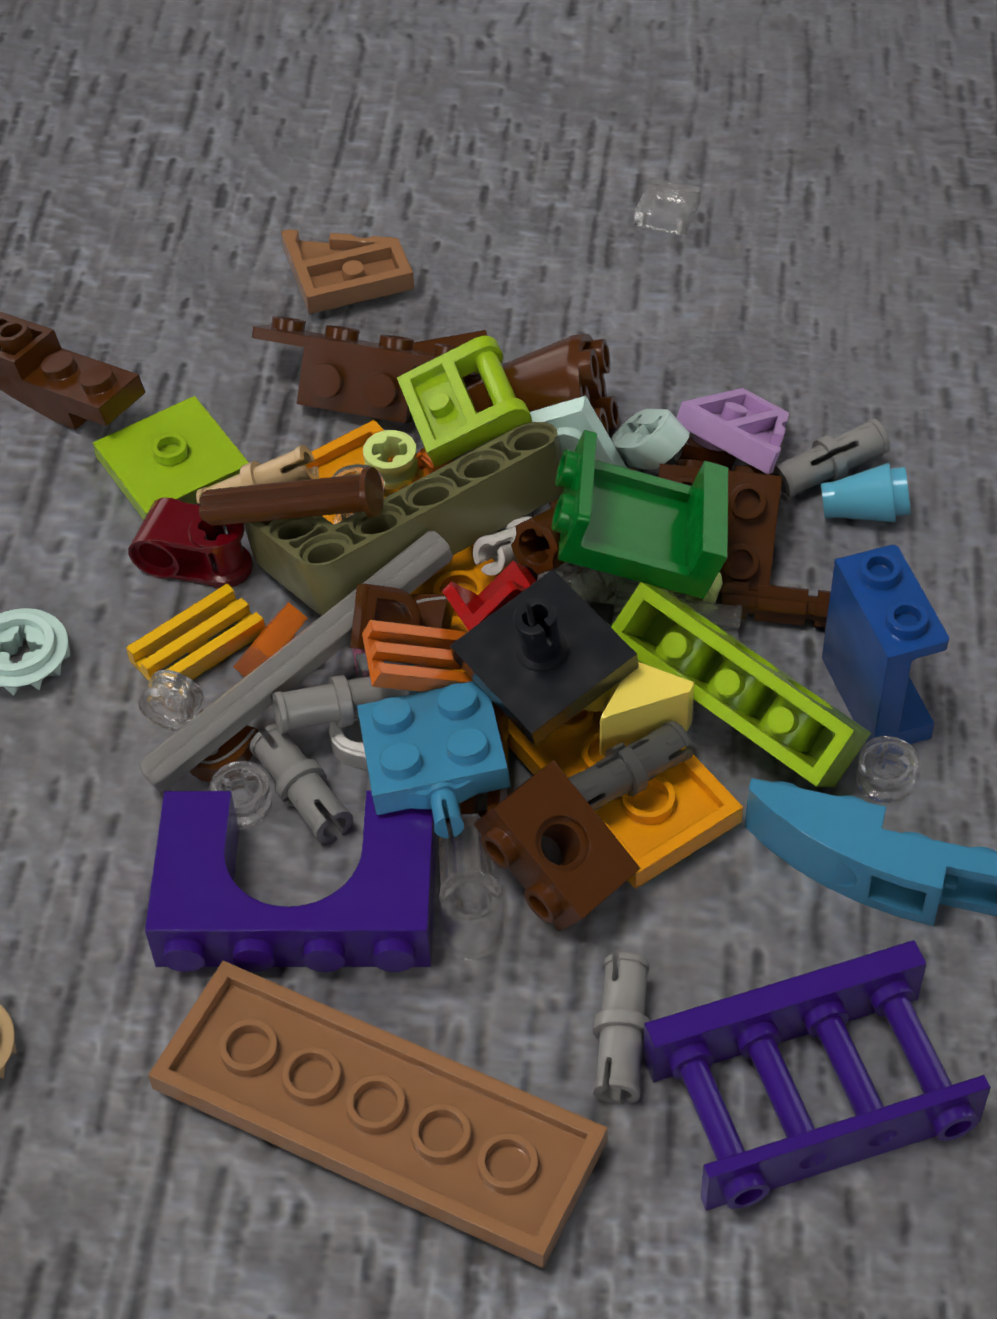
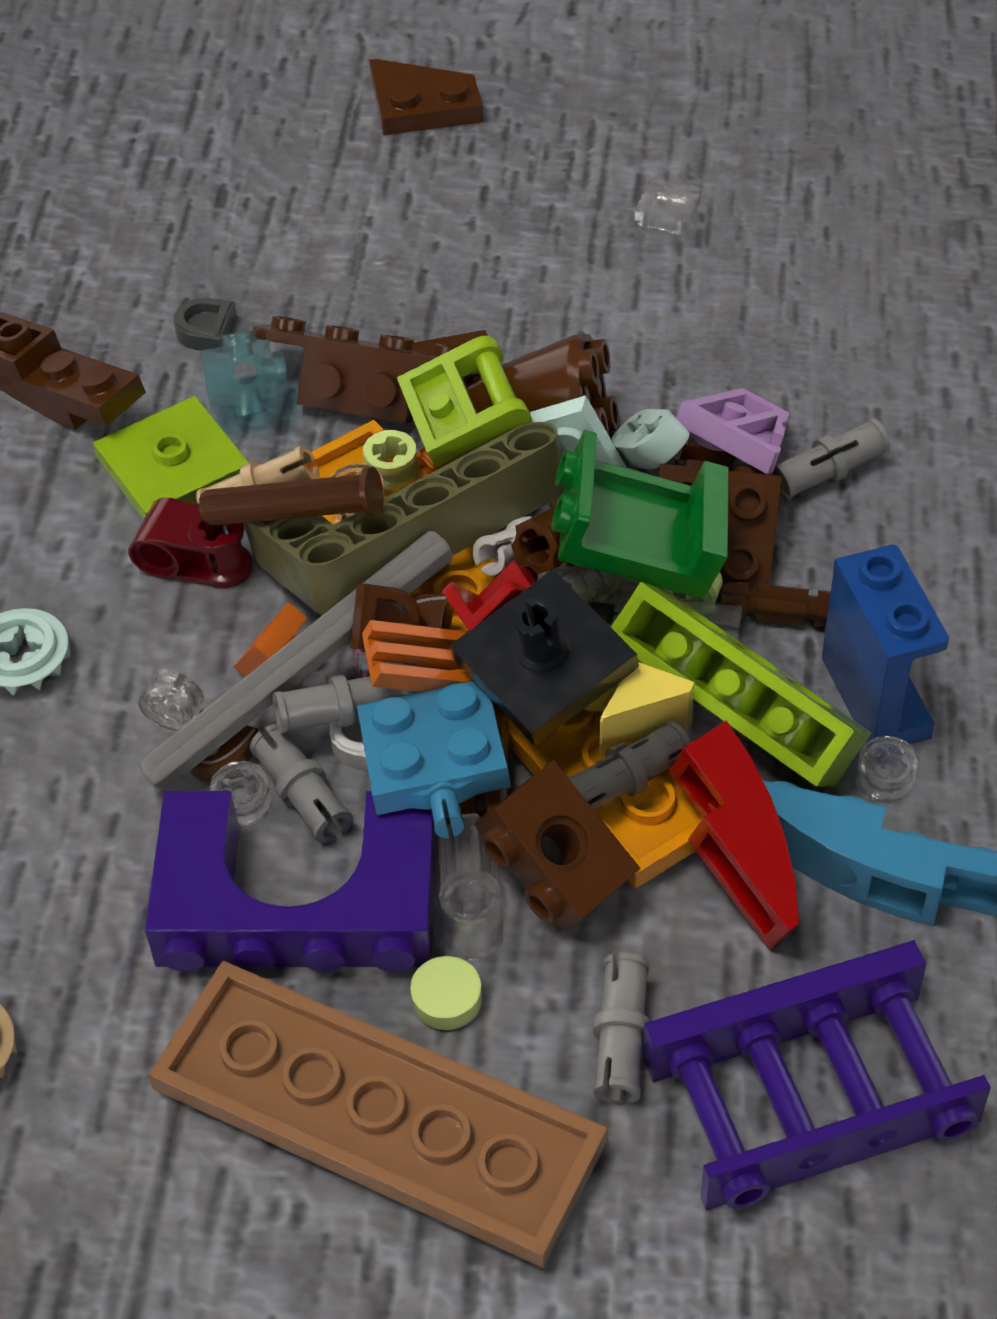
(190, 634): yellow tile -> none
(203, 322): none -> dark grey tile
(220, 367): none -> clear light blue brick
(346, 269): medium nougat wing -> none
(423, 97): none -> reddish brown wing
(446, 993): none -> yellowish green tile
(739, 831): none -> red slope
(868, 495): medium azure cone -> none

